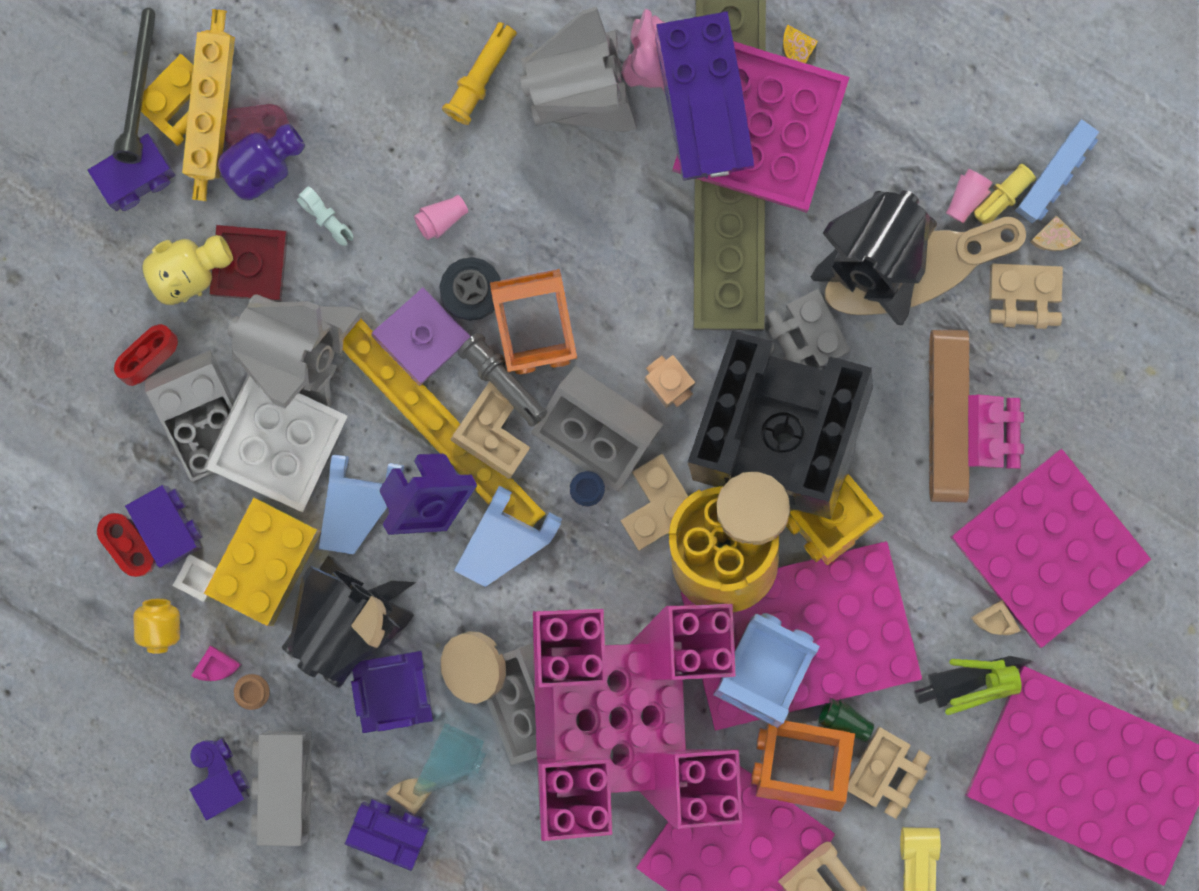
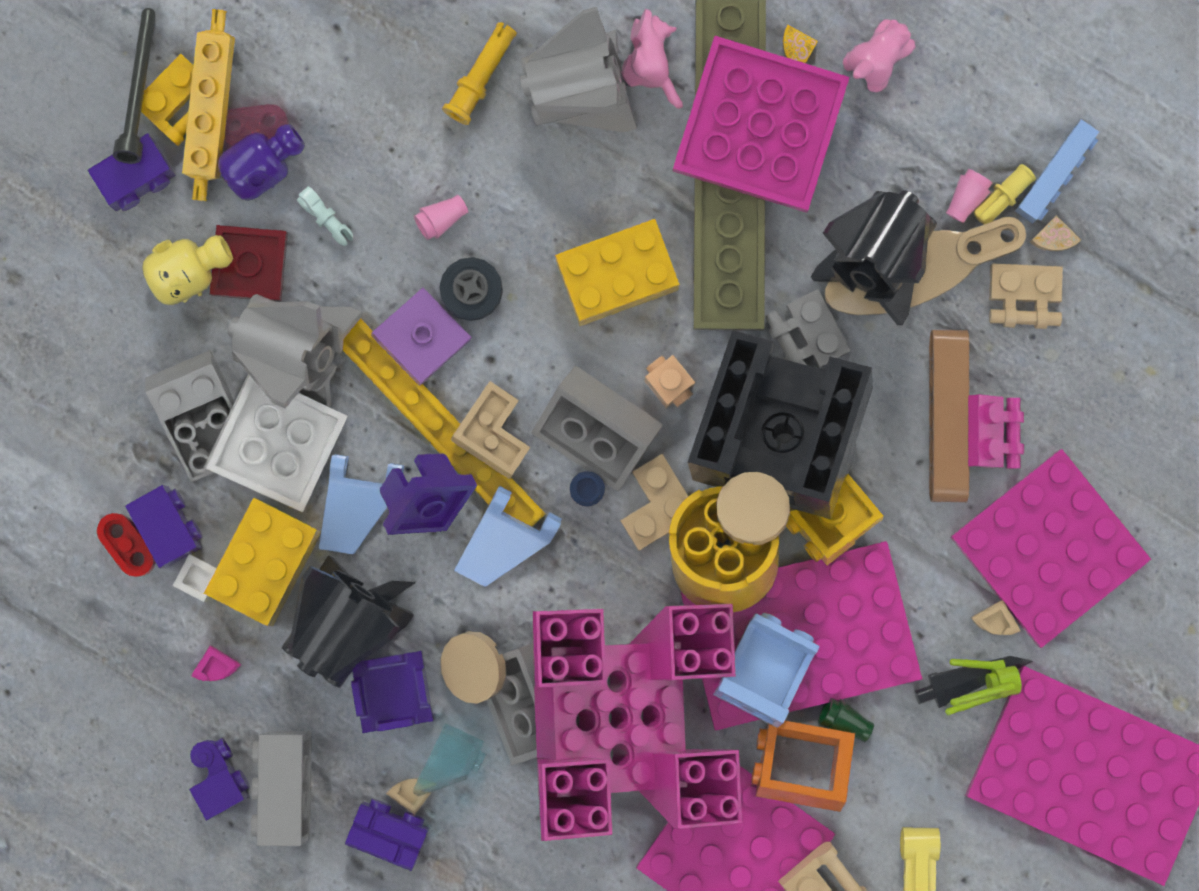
(145, 355): red plate -> none
(156, 625): yellow head -> none
(251, 692): medium nougat plate -> none
(369, 622): tan tile -> none
(492, 368): dark grey pin -> none
(525, 287): orange window -> none
(617, 272): none -> yellow brick
(704, 96): dark purple piece -> none
(877, 57): none -> bright pink animal
(878, 766): tan plate -> none

